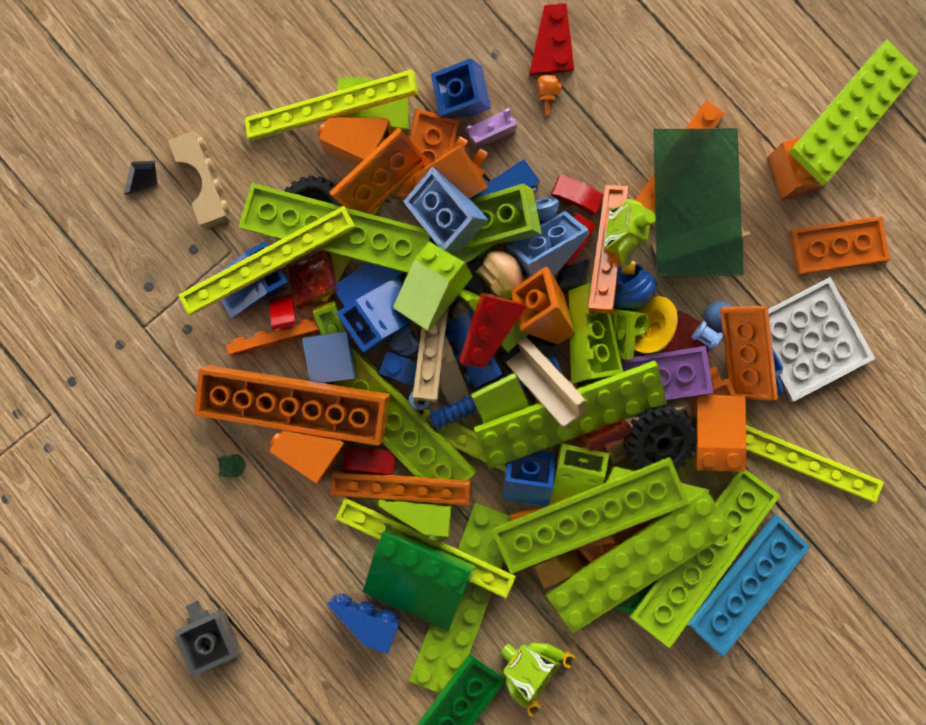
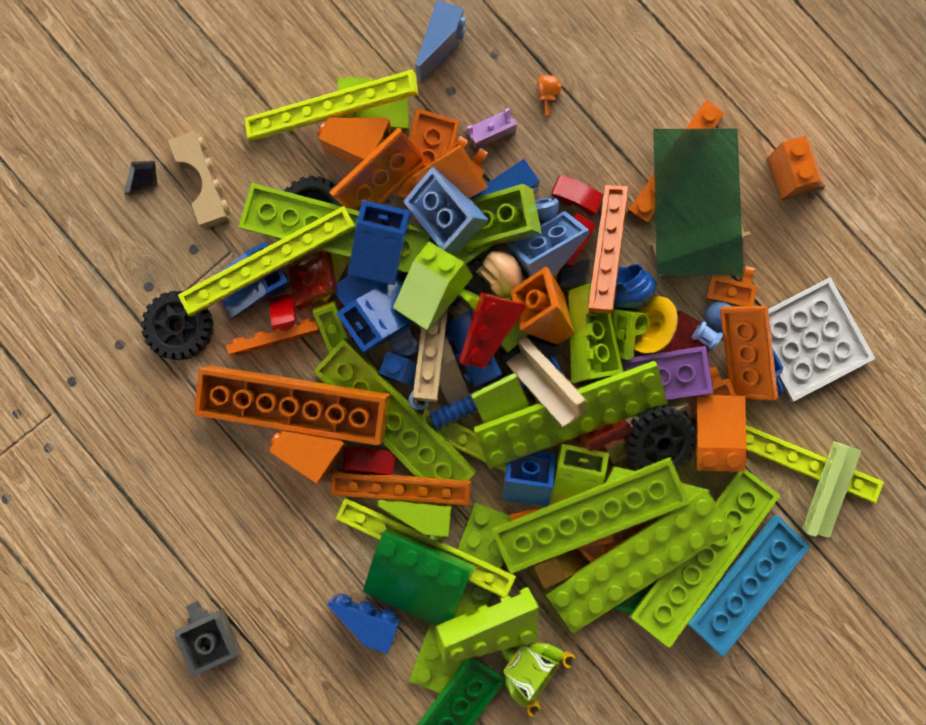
(160, 333): none -> black wheel
(231, 466): clear green arm -> none
(329, 357): medium blue tile -> none
(379, 242): none -> blue slope
(441, 37): none -> medium blue slope
(461, 90): blue slope -> none
(490, 629): none -> lime wedge
(553, 43): red wing -> none
(628, 230): lime torso -> none
(732, 291): none -> orange plate
(831, 490): none -> yellowish green panel
(839, 245): orange tile -> none
(853, 112): lime plate -> none

